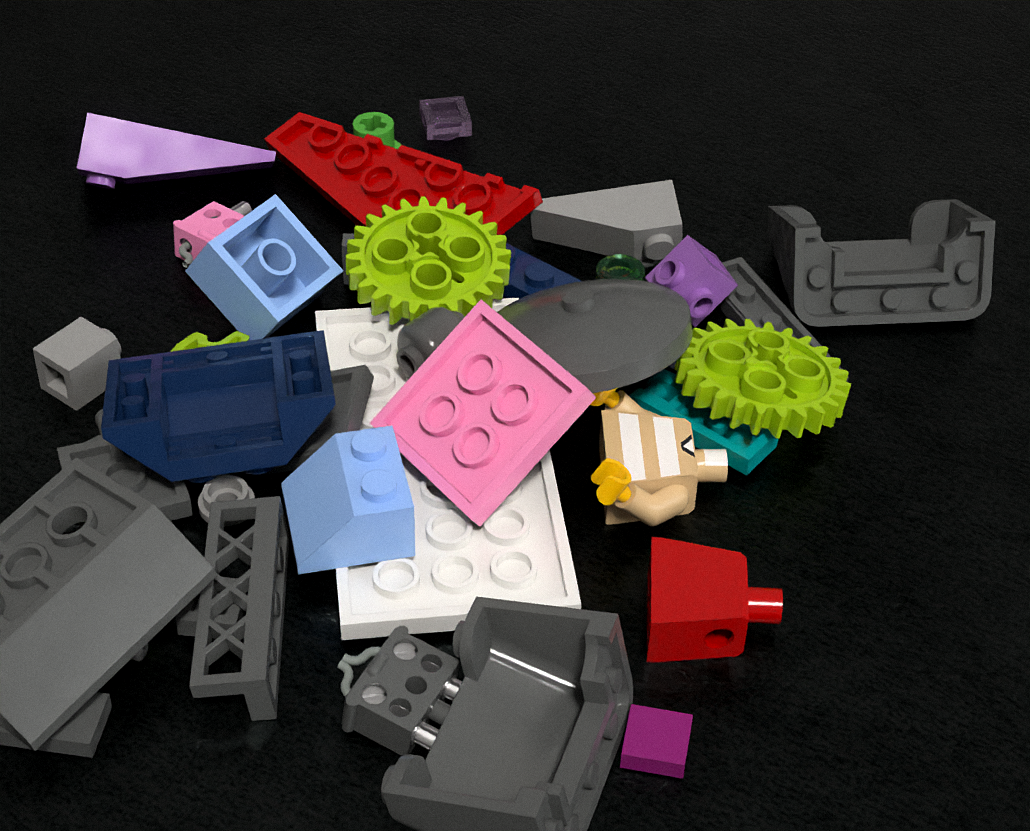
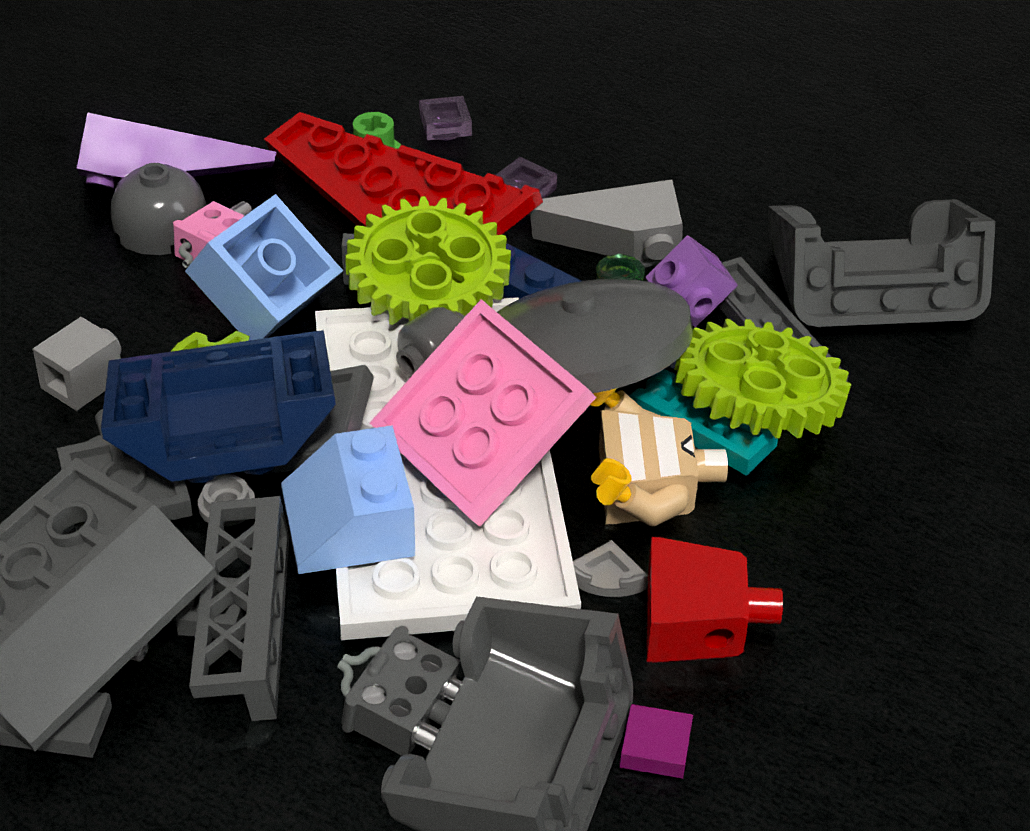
(149, 203): none -> dark grey cylinder
(524, 172): none -> clear purple plate
(609, 572): none -> light grey tile

